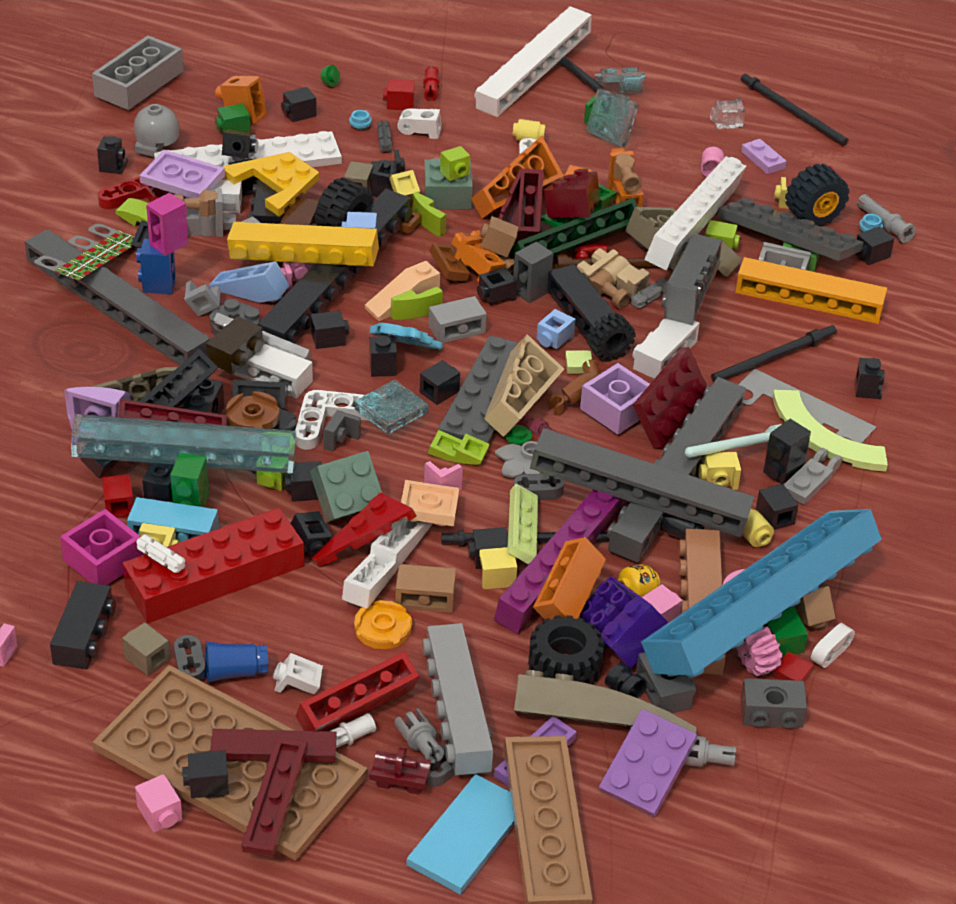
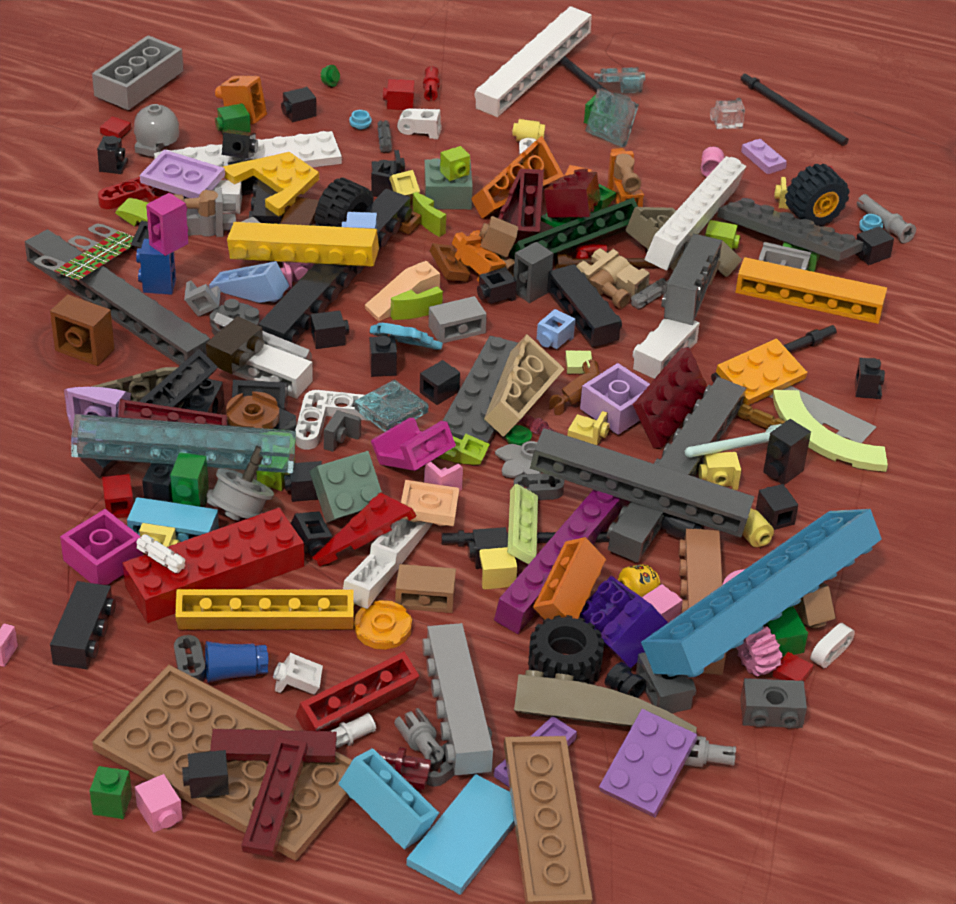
(82, 330): none -> dark orange brick
(110, 792): none -> green brick
(115, 127): none -> red tile
(146, 649): dark tan brick -> none
(240, 492): none -> light grey wheel
(265, 609): none -> yellow brick
(360, 173): dark tan brick -> none
(388, 798): none -> medium azure brick
(409, 447): none -> dark pink panel
(589, 429): none -> light yellow bracket
(610, 326): black tyre -> none
(758, 417): none -> pearl gold axle
(762, 370): none -> light orange plate
(812, 476): light grey hinge -> none

